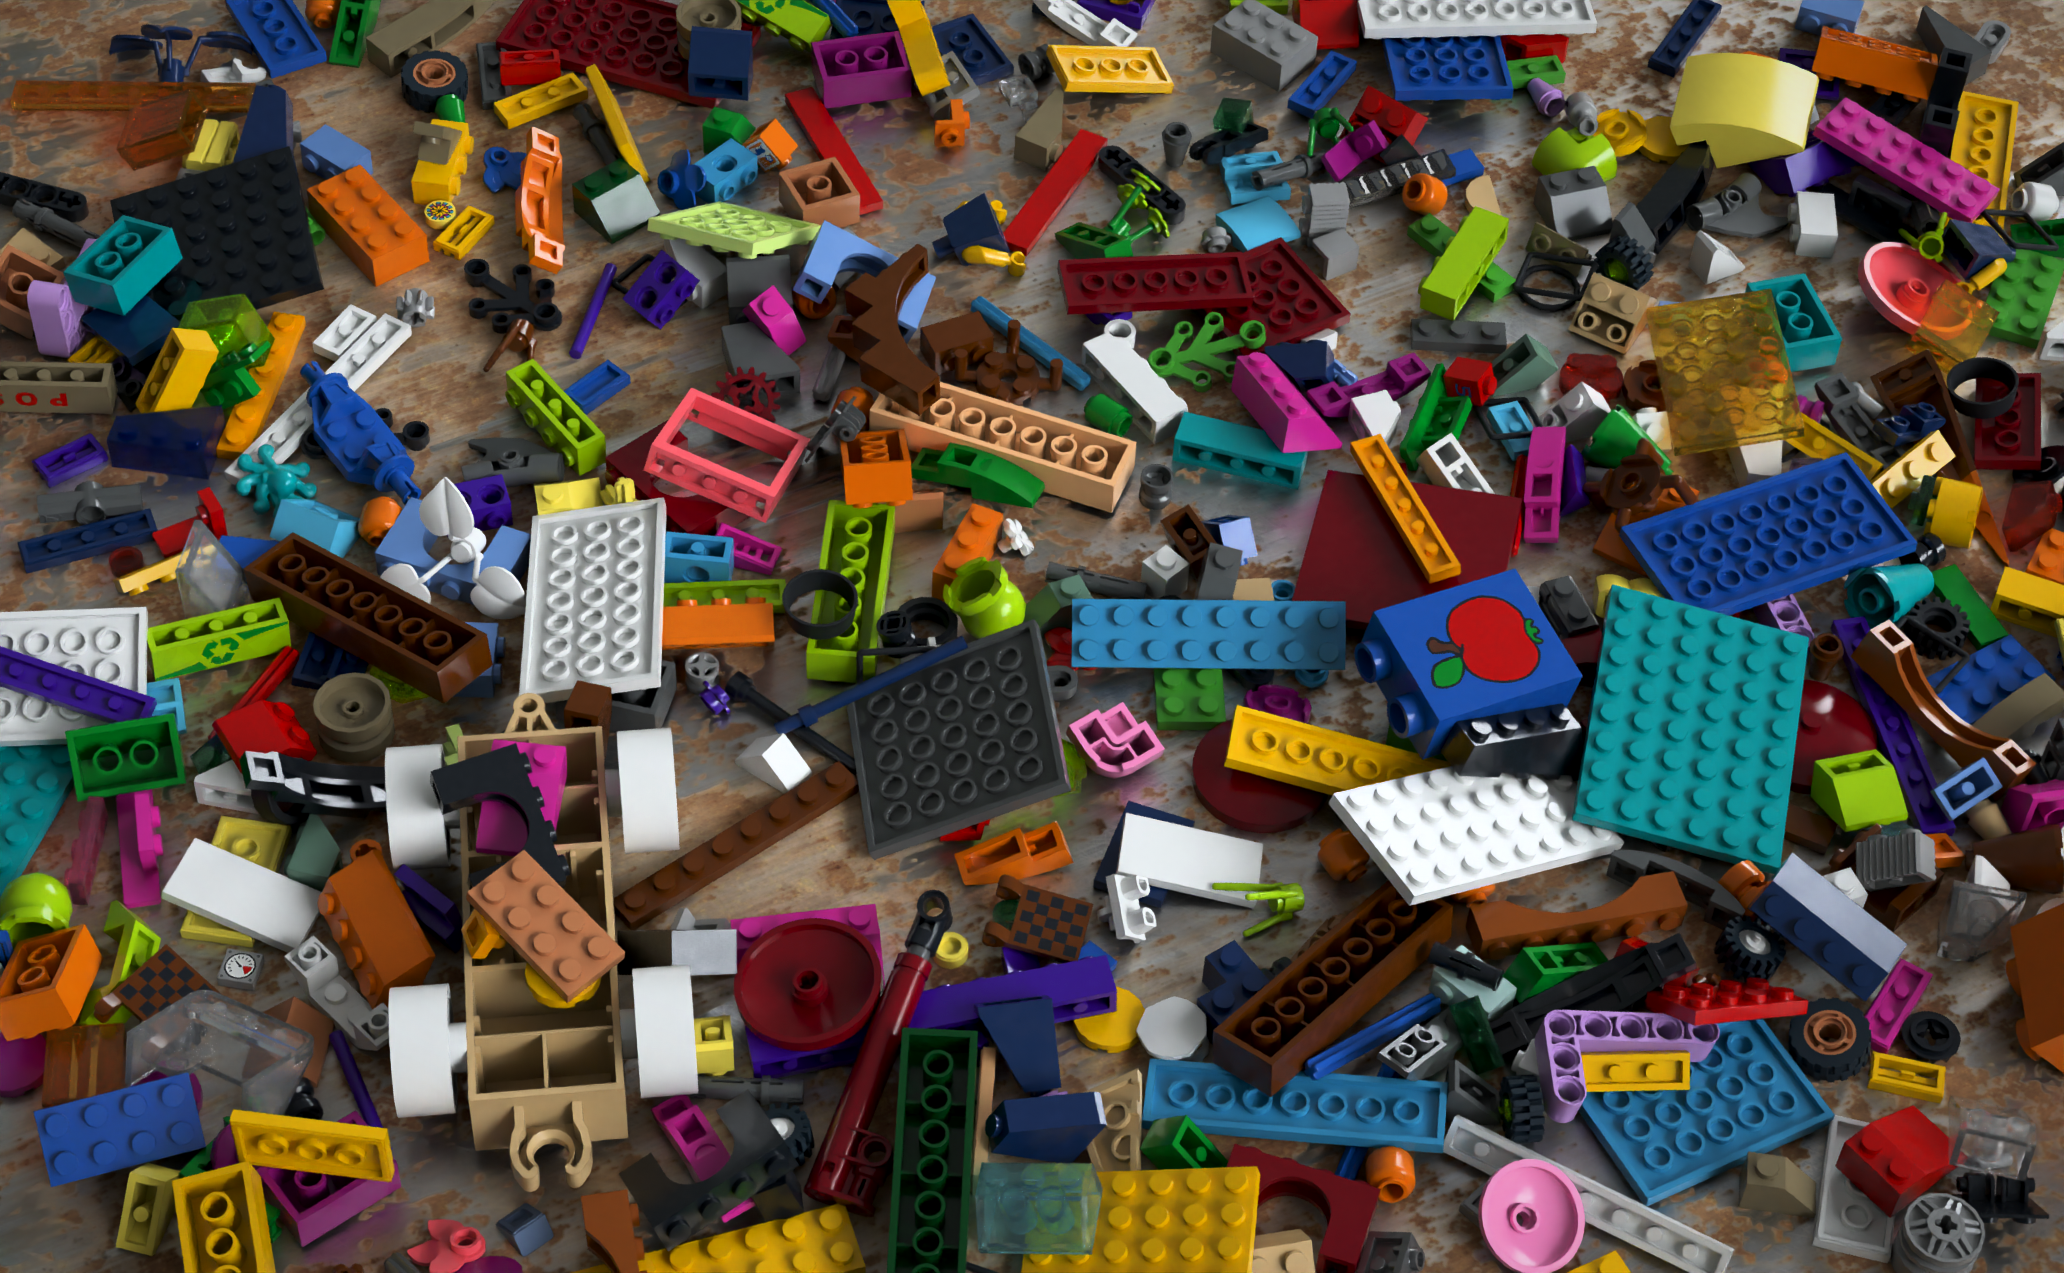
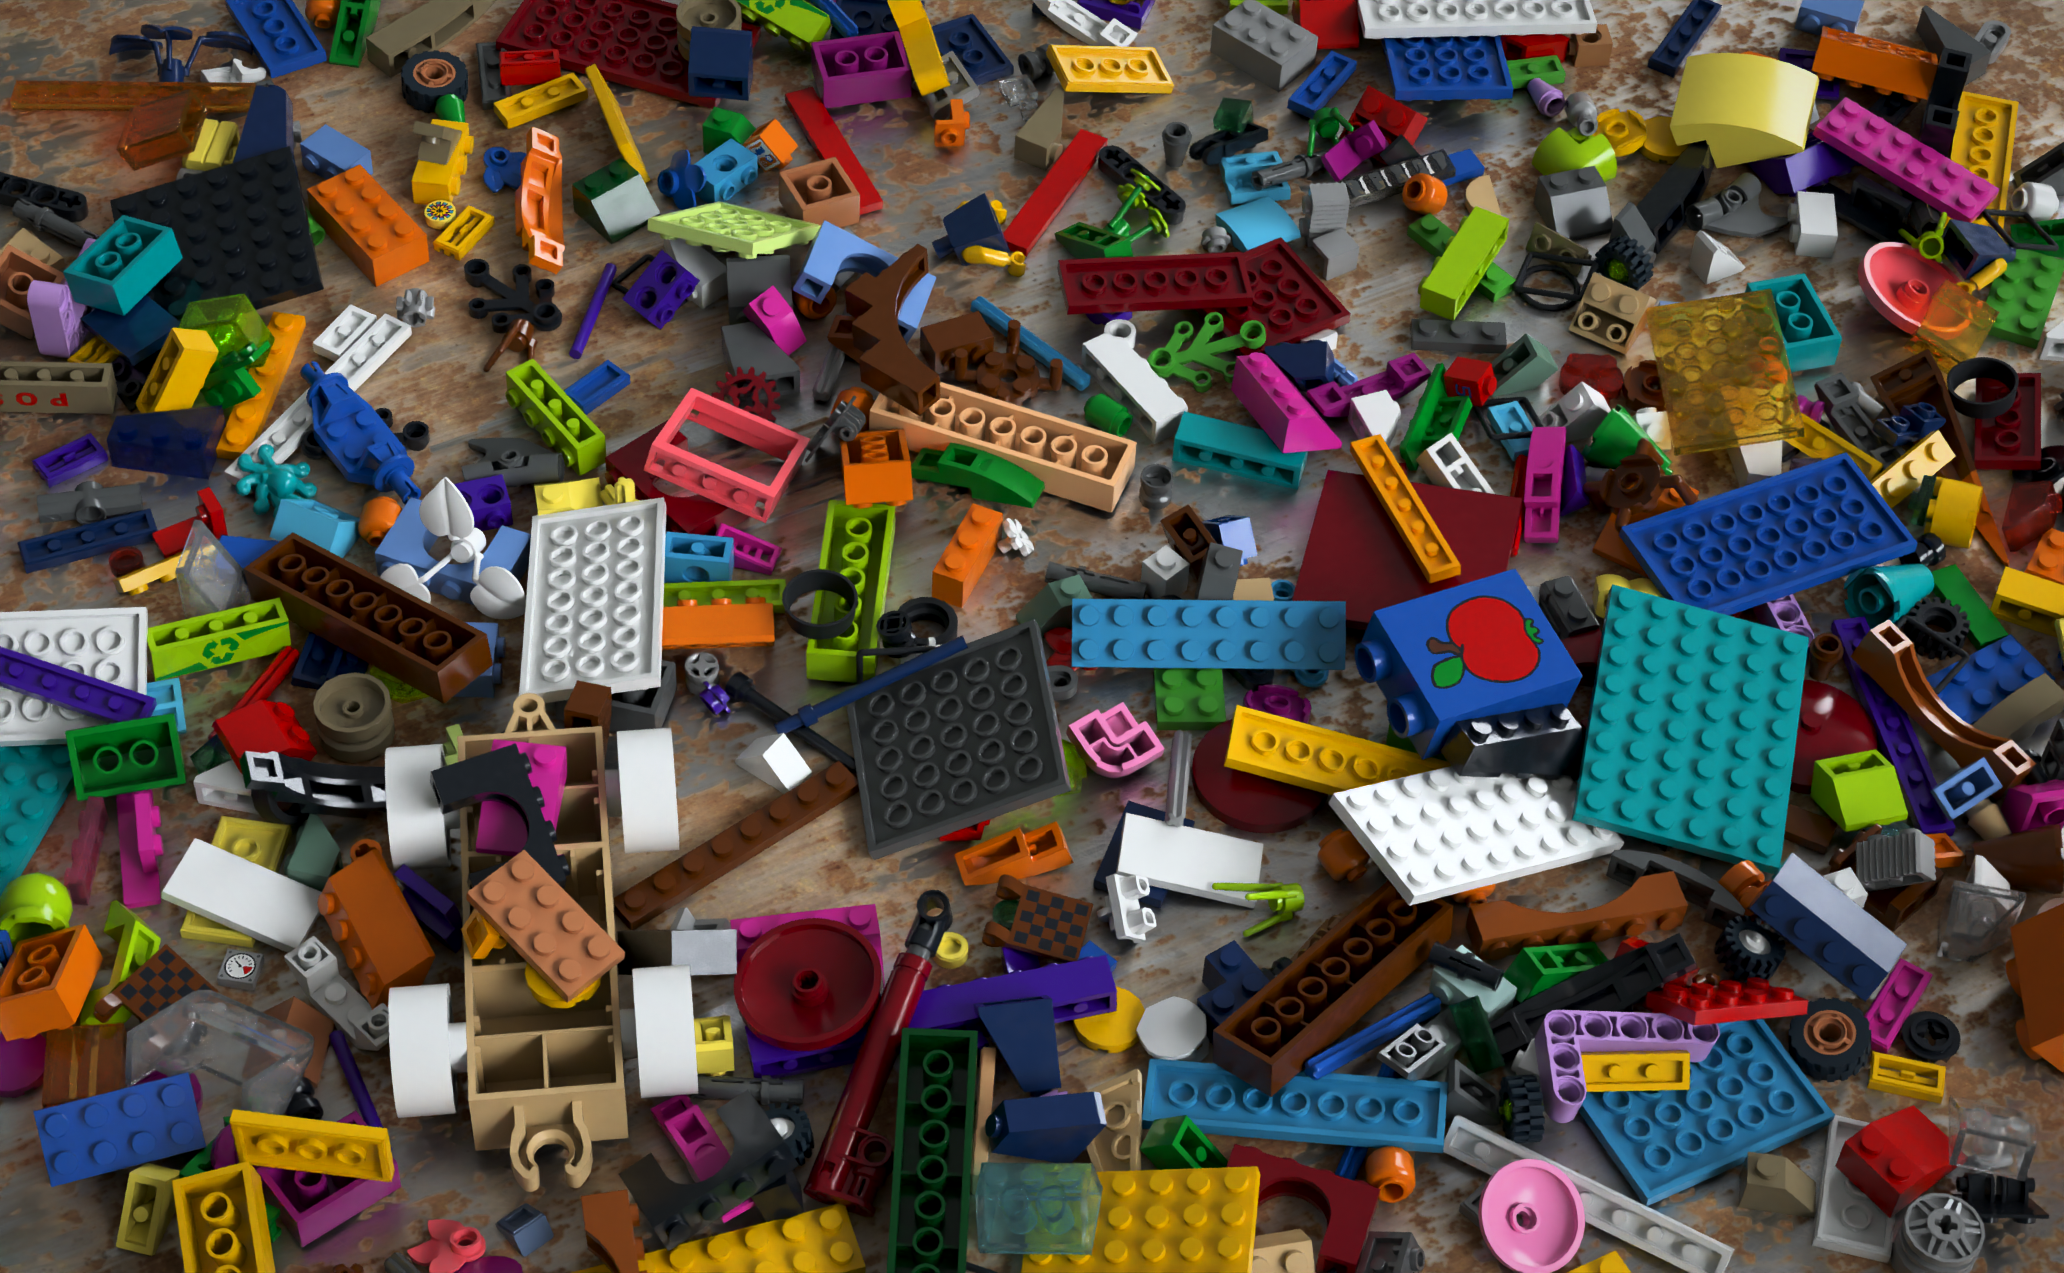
(595, 133): dark grey pin -> none
(921, 513): nougat slope -> none
(984, 598): lime tile -> none
(1178, 778): none -> light grey axle
(1591, 48): none -> medium nougat brick

